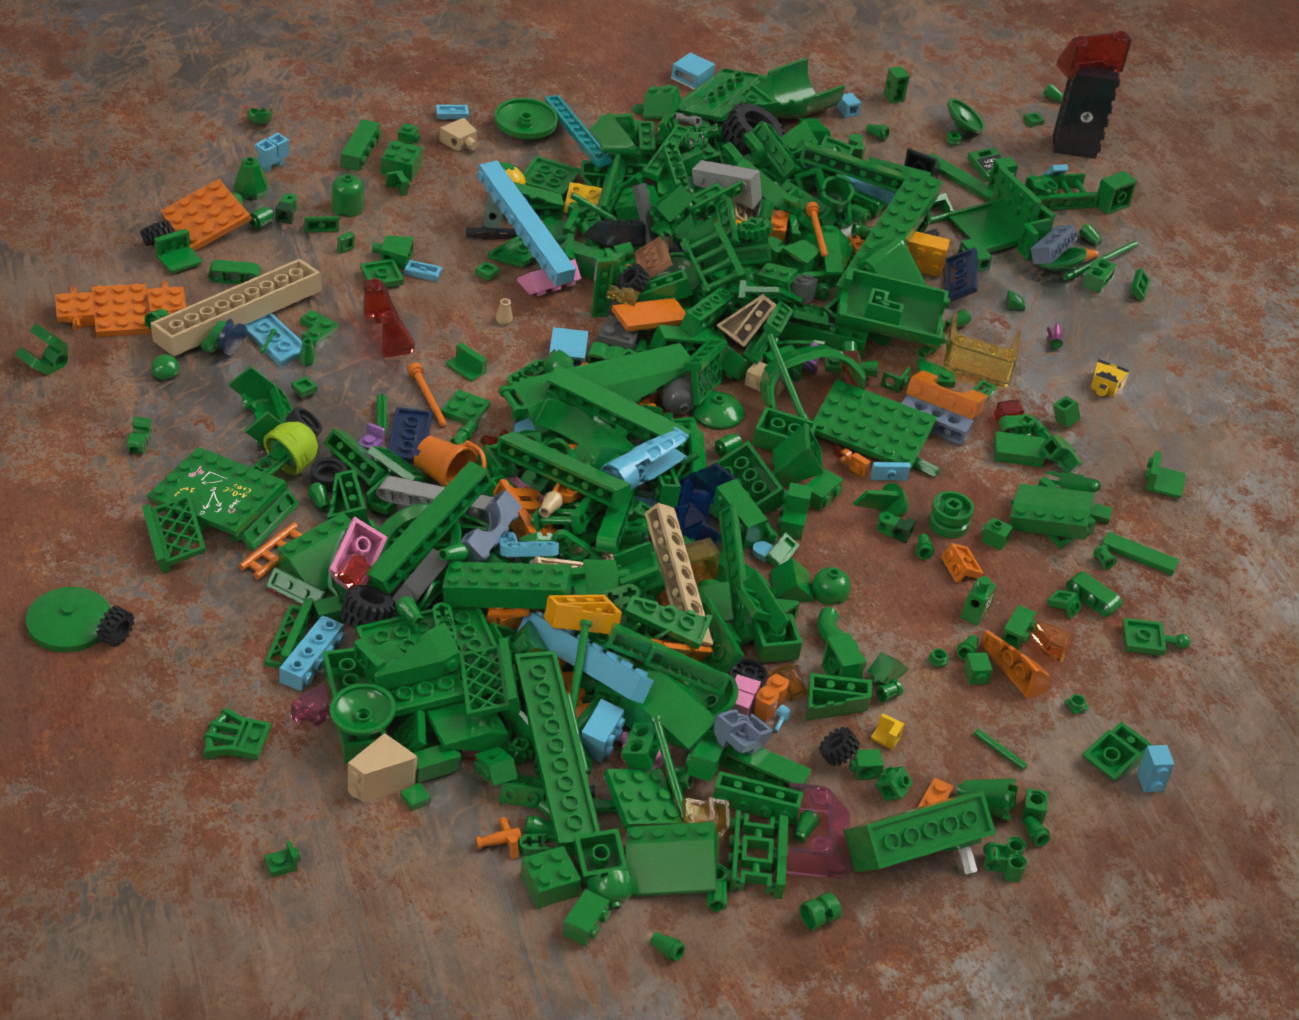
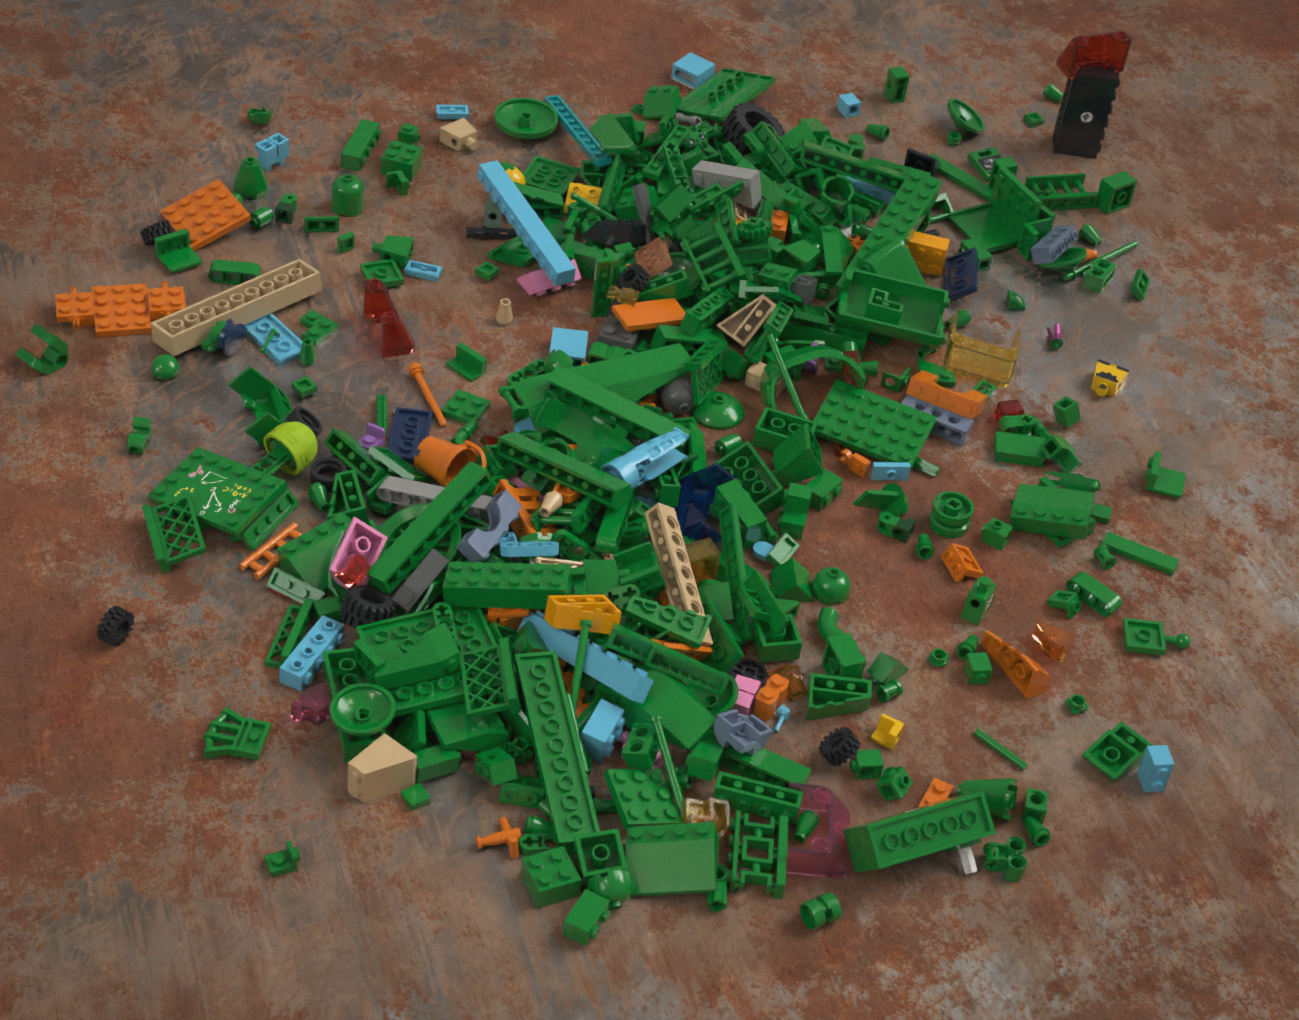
(66, 619): green dish -> none
(153, 316): green wheel -> none
(408, 609): green cone -> none
(454, 552): green cone -> none
(646, 138): green tile -> none
(668, 946): green cone -> none
(789, 94): green windscreen -> none
(812, 210): orange piece -> none
(1018, 627): green brick -> none
(1044, 183): green plate -> none
(1057, 169): medium azure plate -> none

